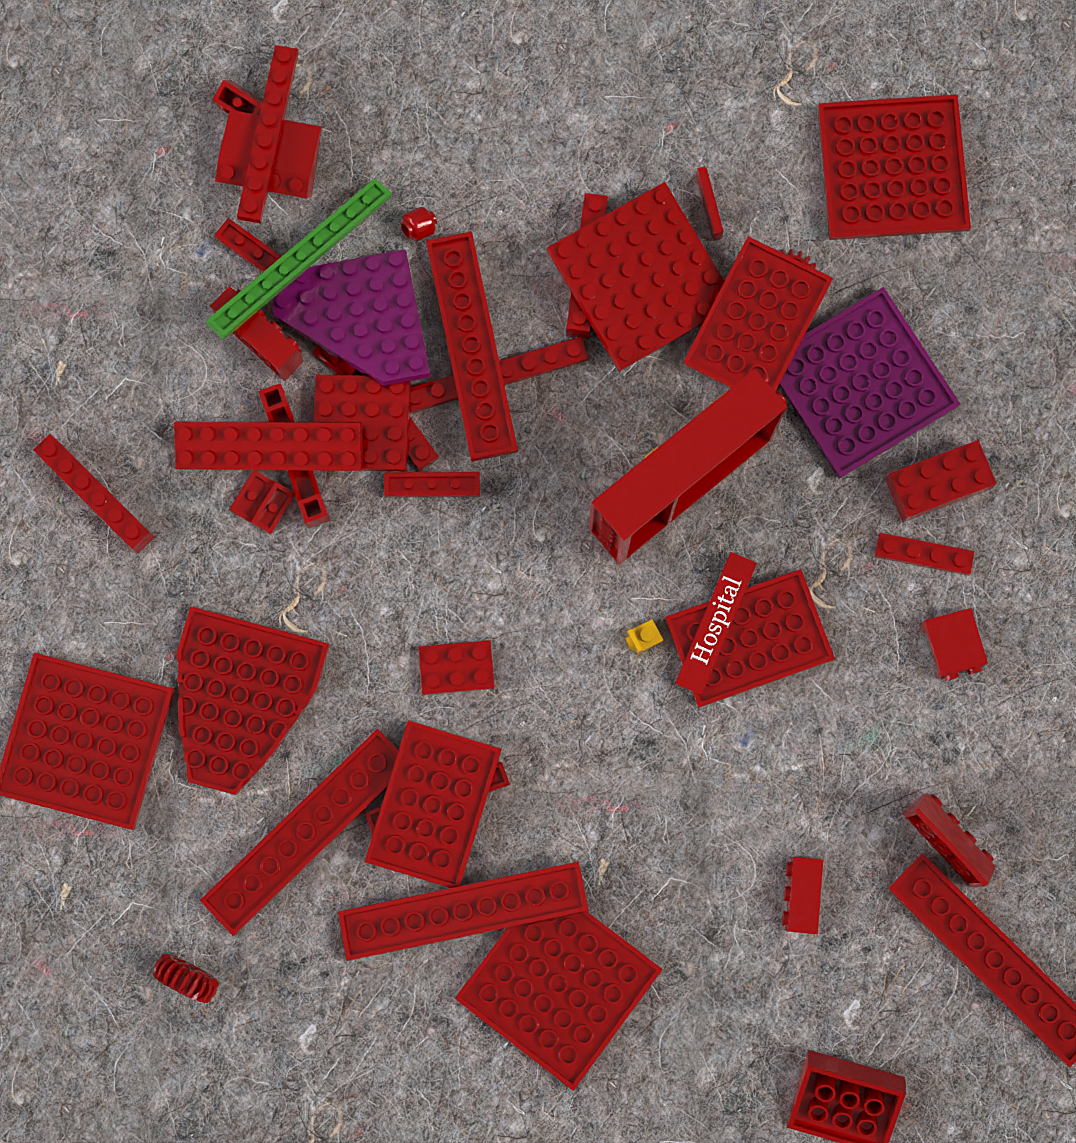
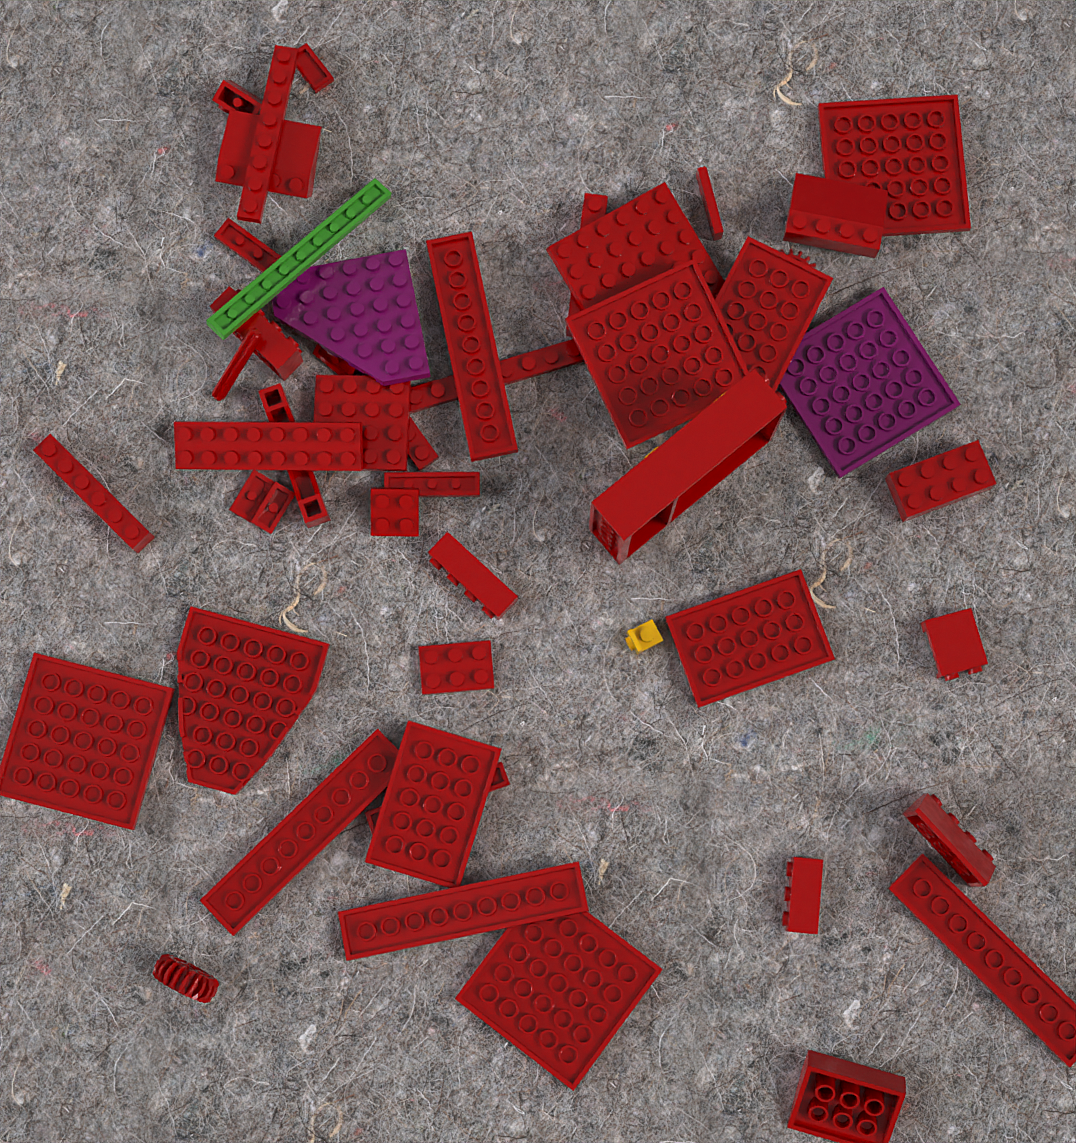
(237, 364): none -> red axle
(313, 69): none -> red tile
(394, 511): none -> red plate
(418, 224): red head -> none
(473, 576): none -> red brick
(658, 352): none -> red plate
(716, 623): red sticker -> none
(836, 215): none -> red slope
(924, 554): red plate -> none

